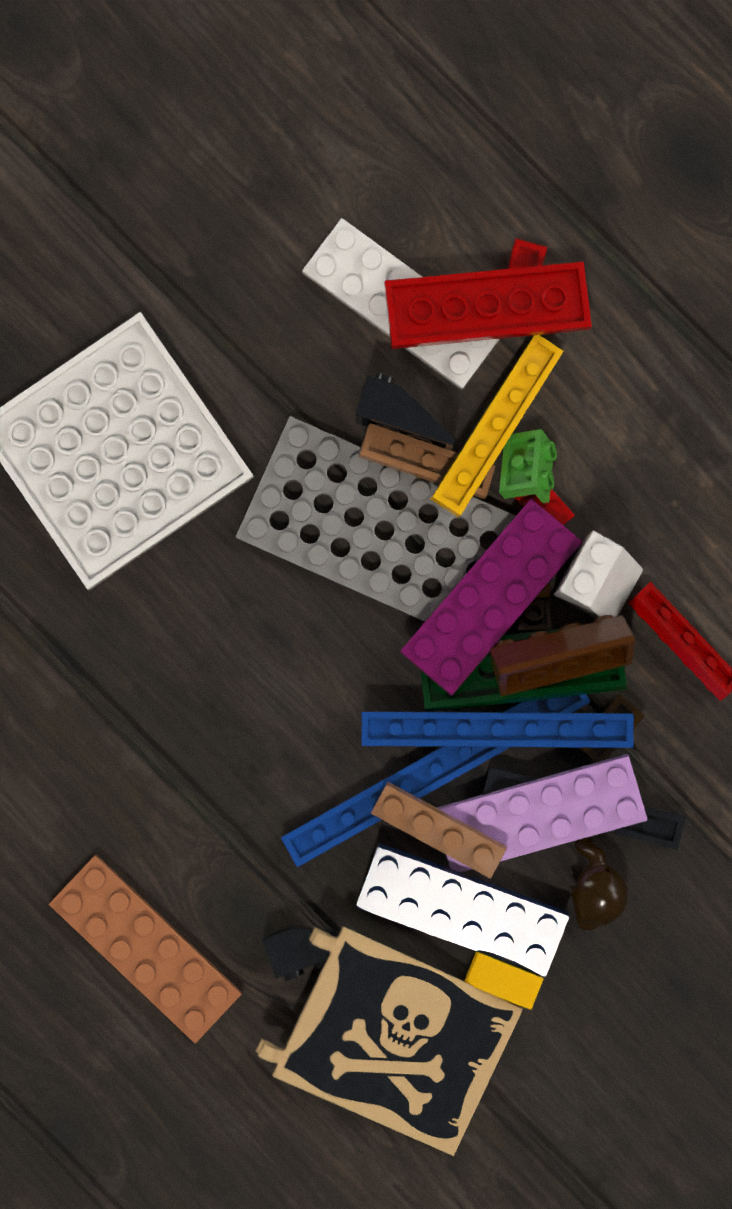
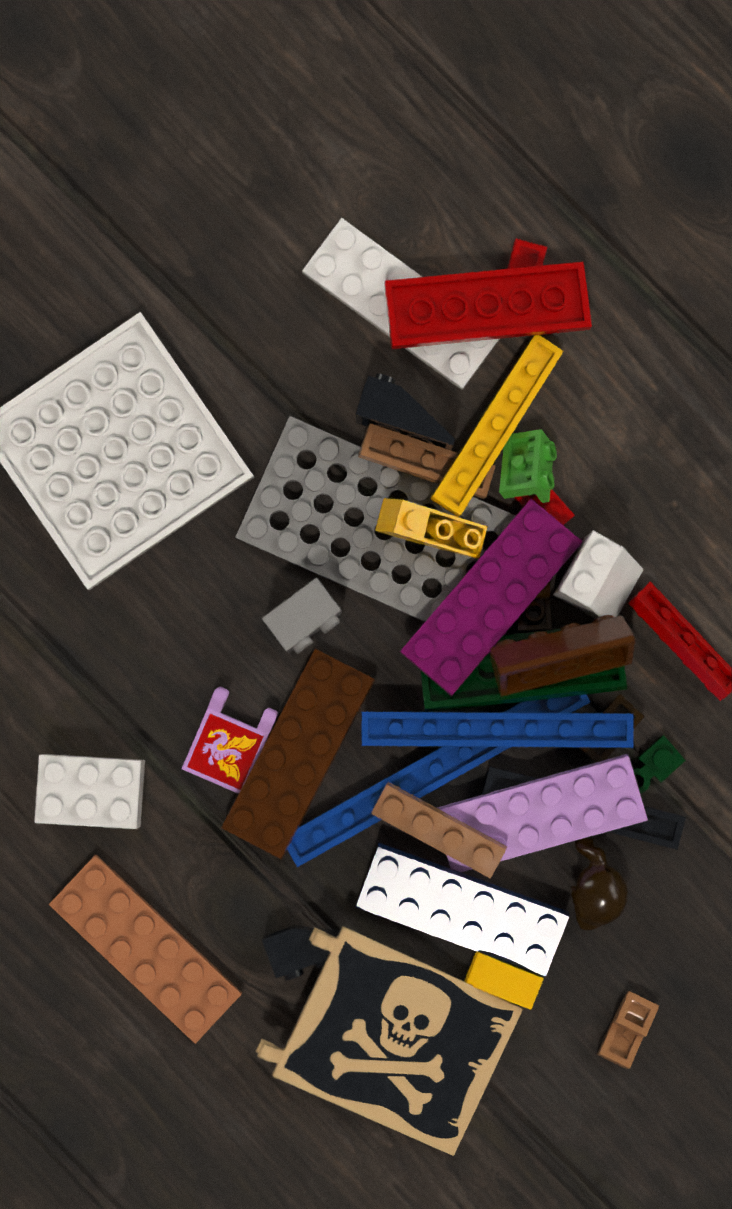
(89, 791): none -> white piece
(225, 746): none -> flag
(298, 754): none -> reddish brown plate
(303, 616): none -> light grey brick
(430, 527): none -> yellow slope
(627, 1030): none -> medium nougat slope
(658, 761): none -> dark green plate

